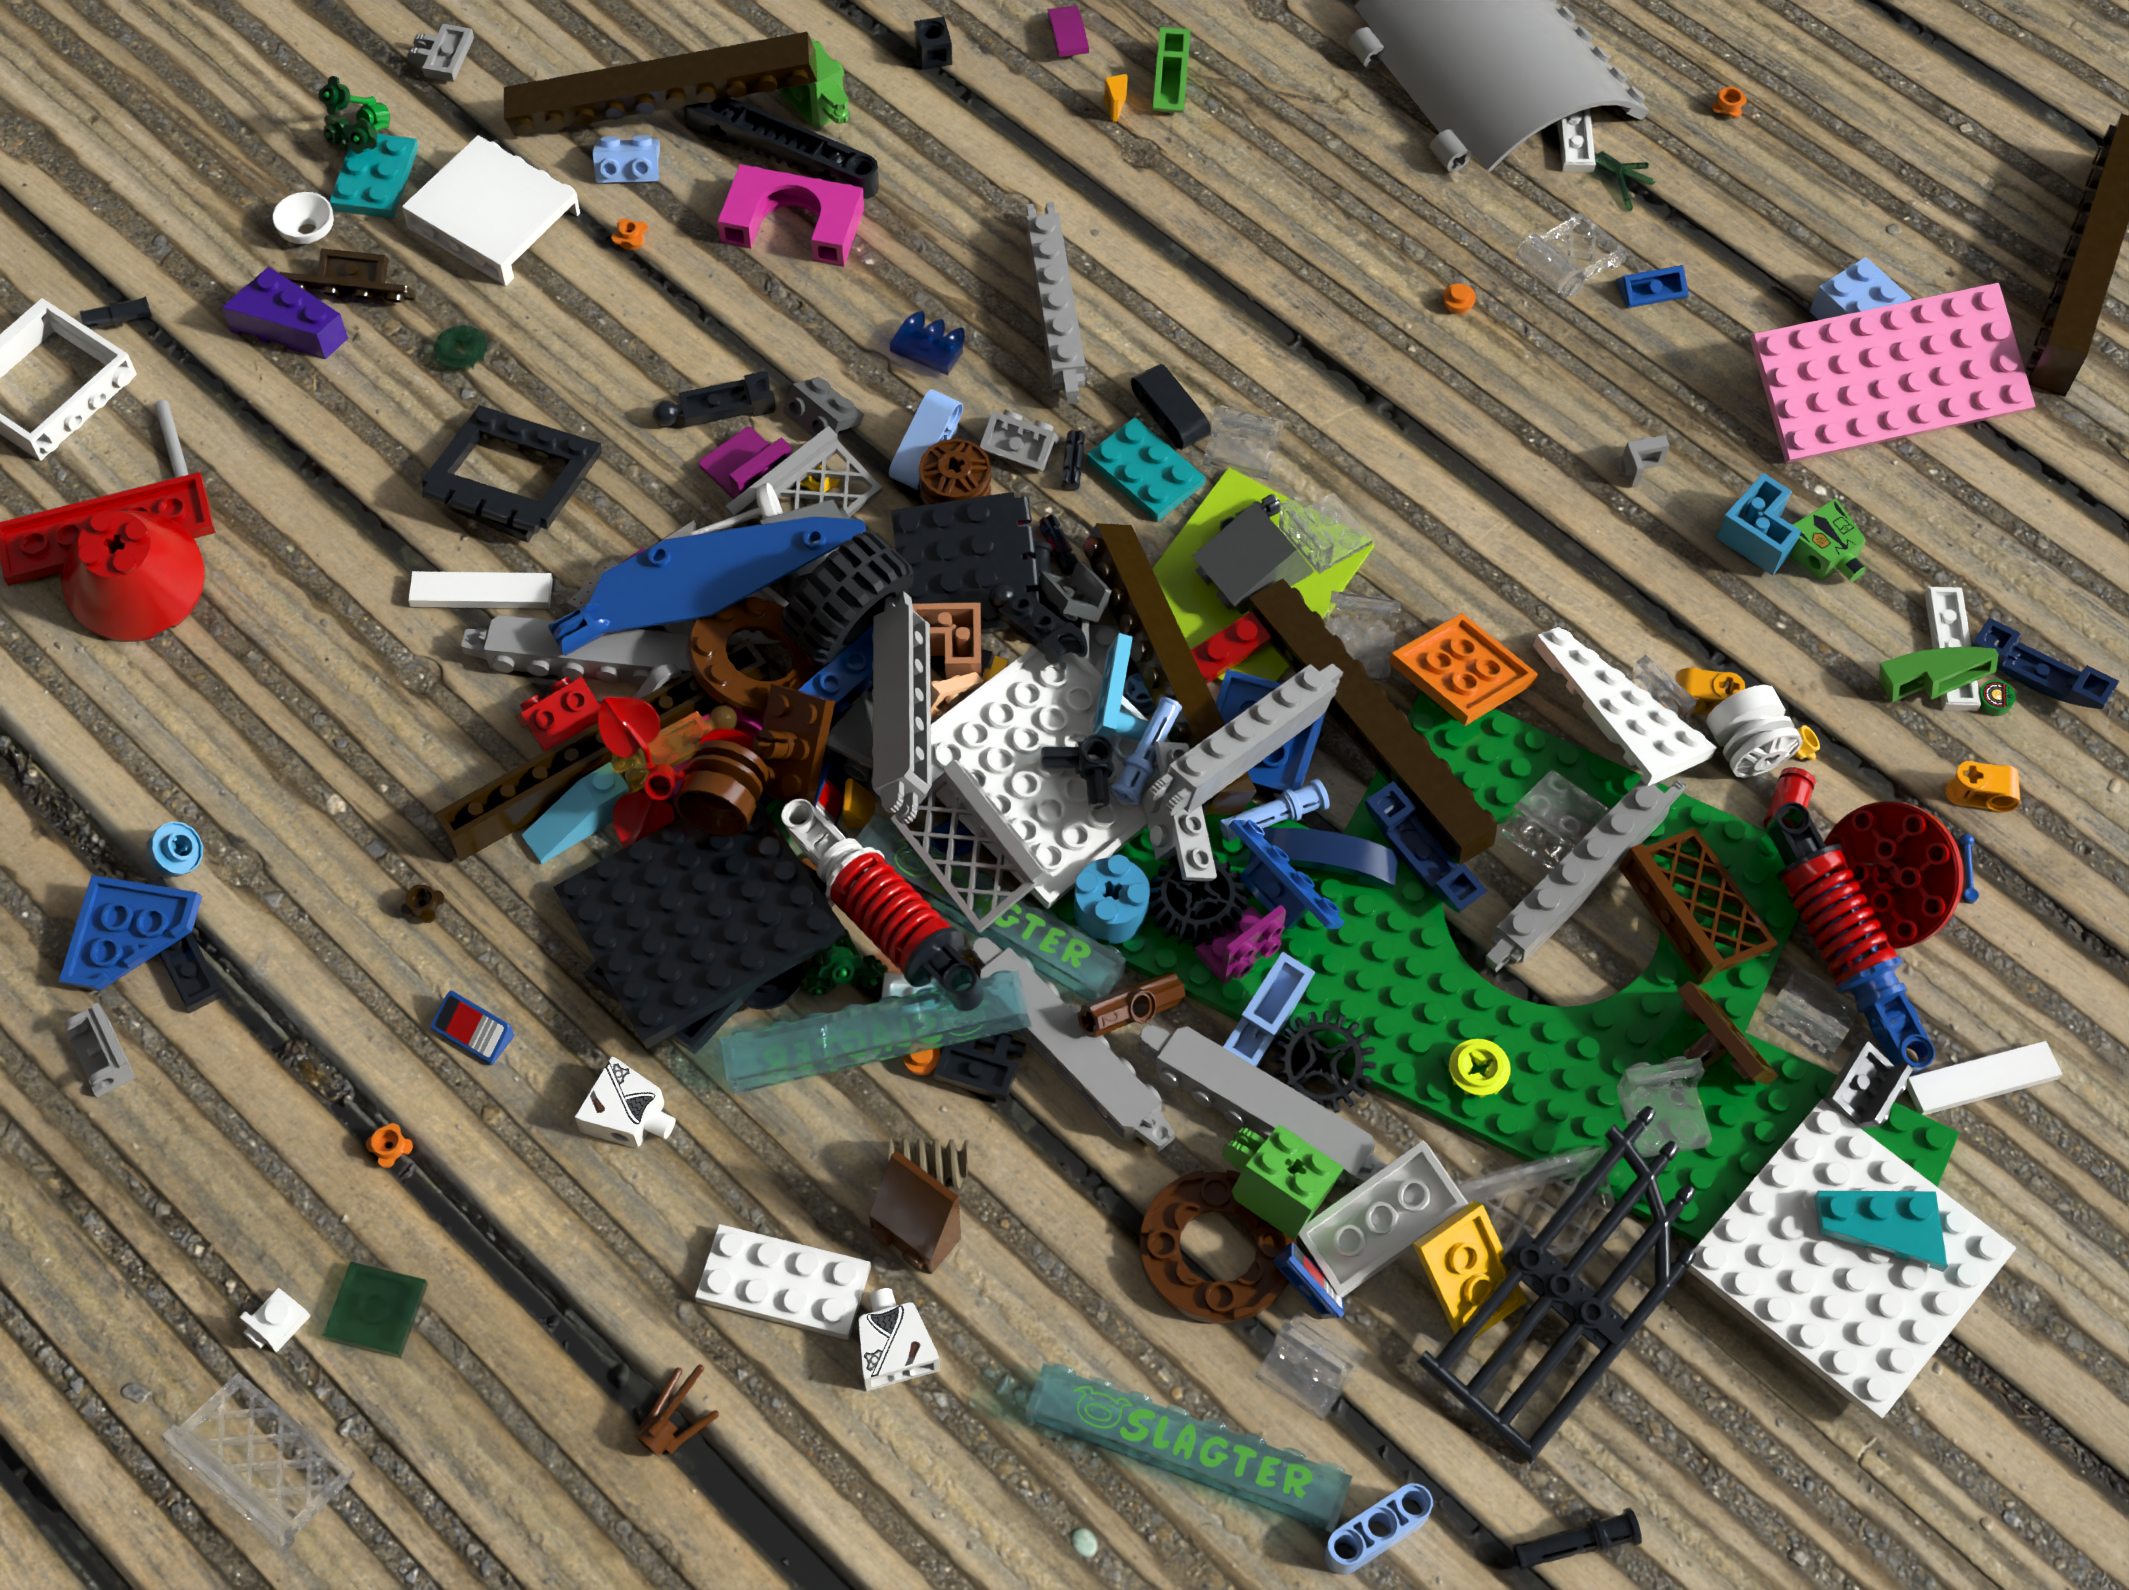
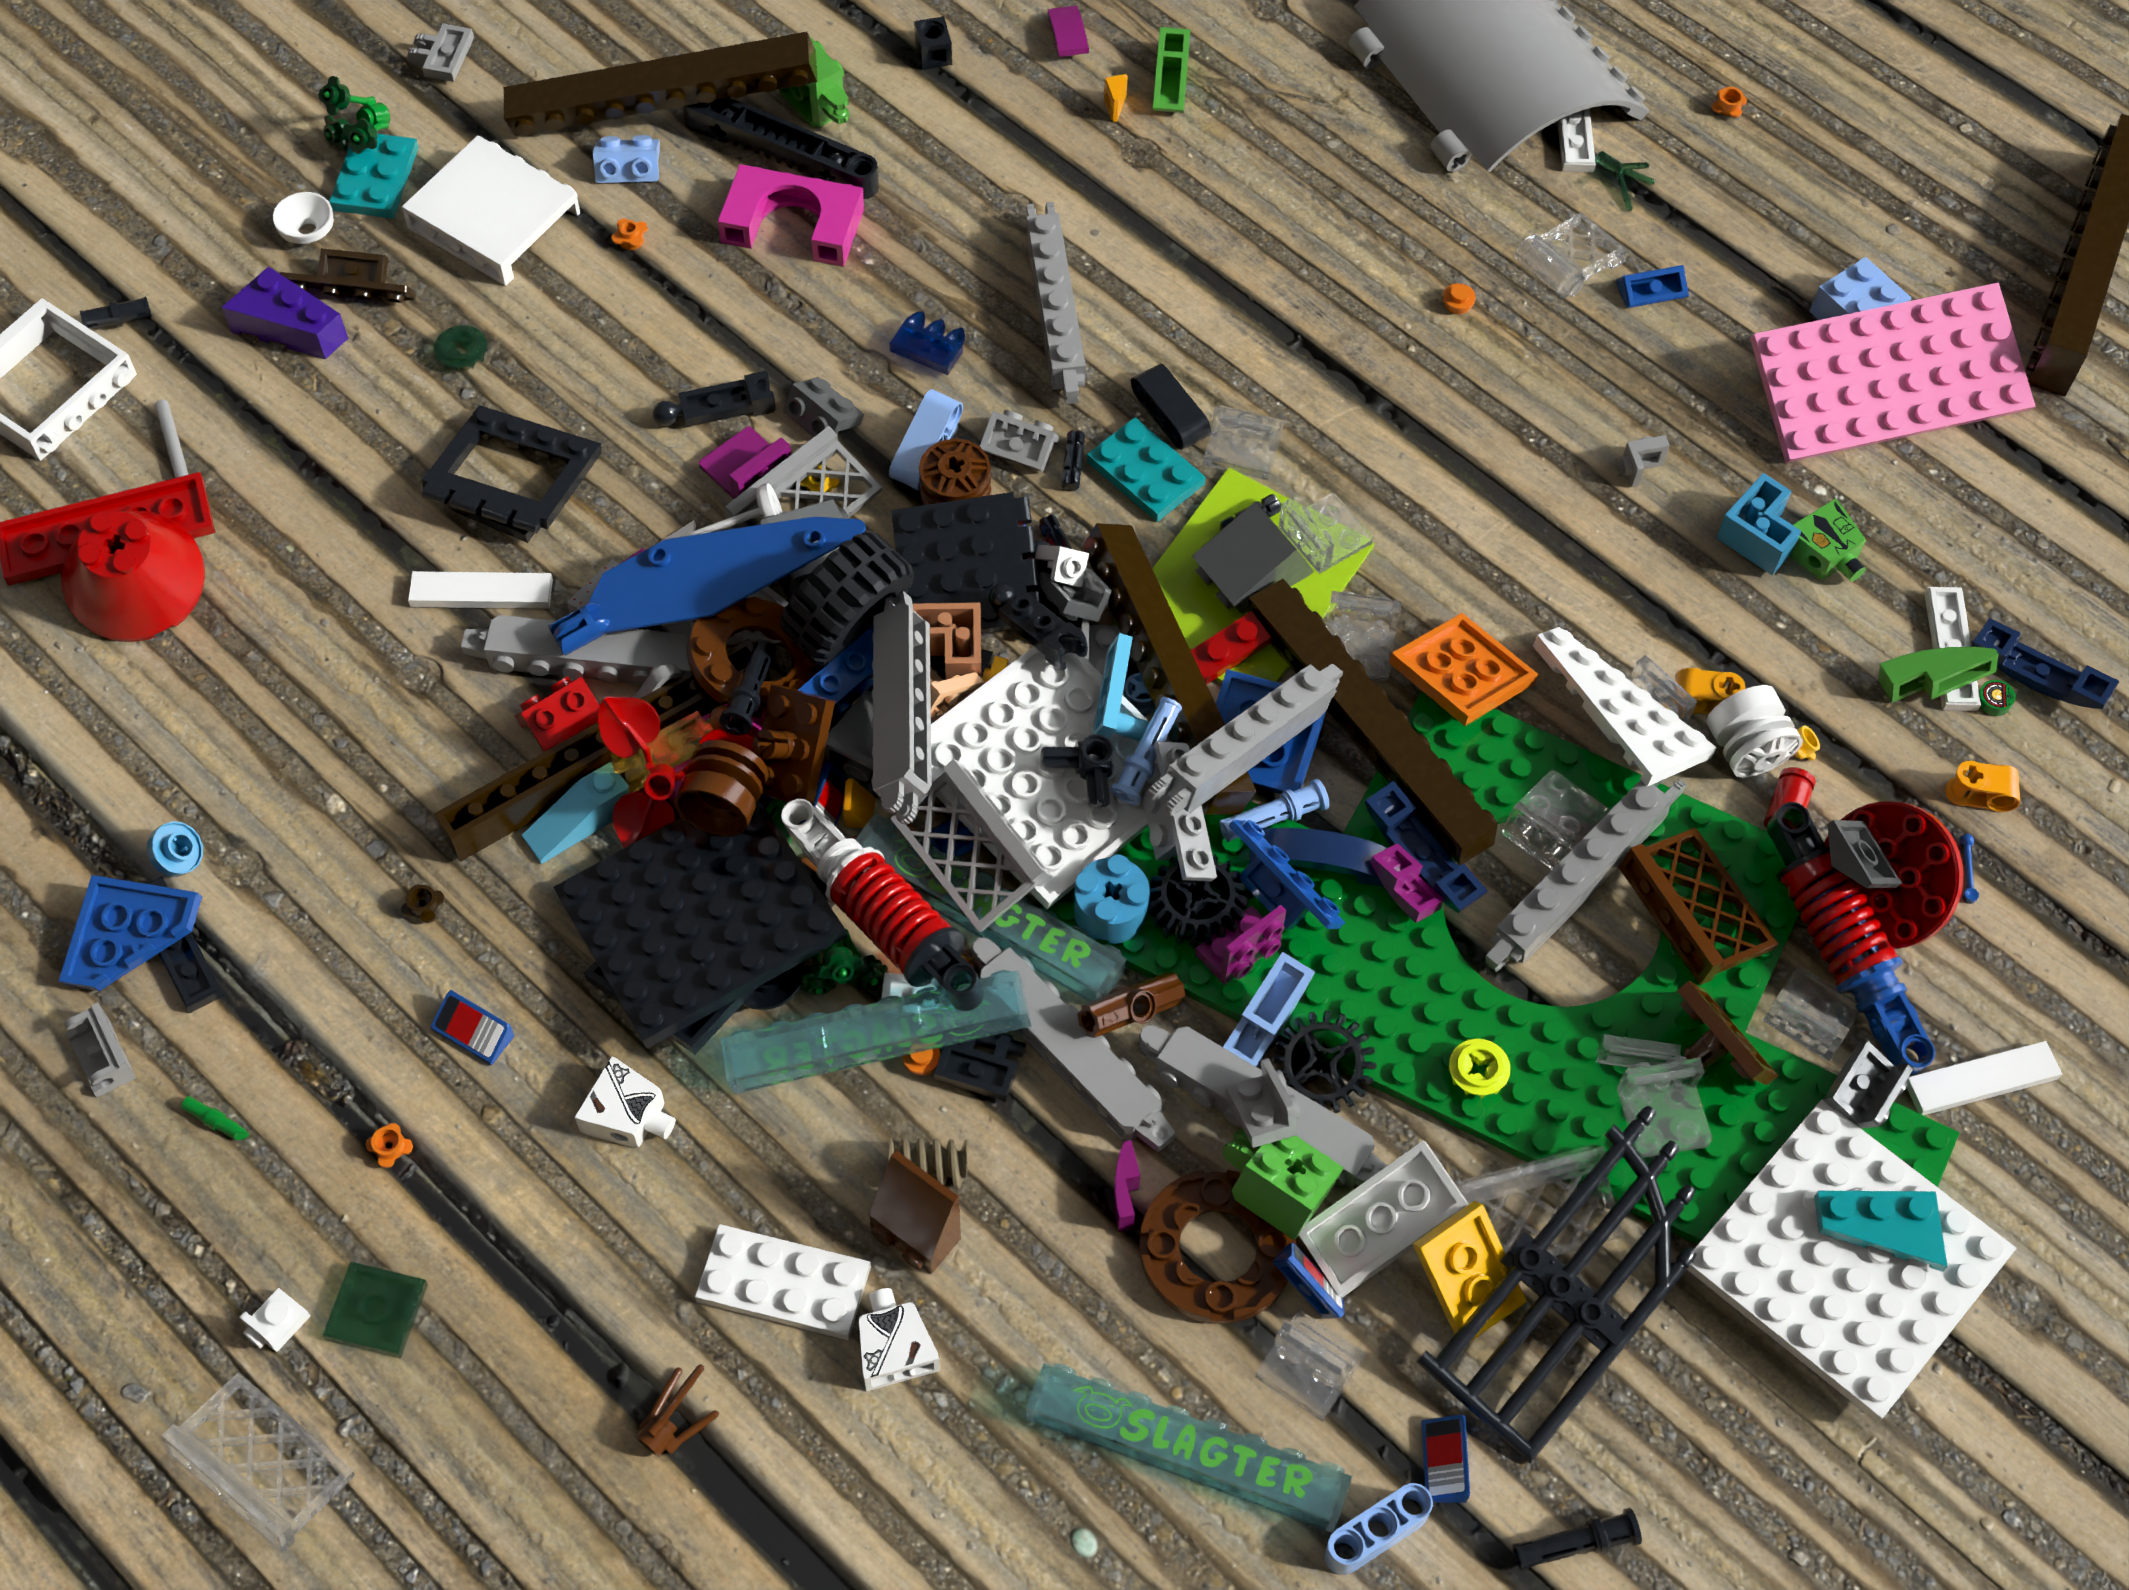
(214, 1118): none -> green piece
(745, 698): none -> black pin
(1066, 564): none -> white bracket
(1126, 1180): none -> magenta slope
(1264, 1106): none -> light grey bracket
(1401, 879): none -> magenta slope
(1446, 1459): none -> slope
(1630, 1051): none -> clear tile
(1859, 855): none -> dark grey slope

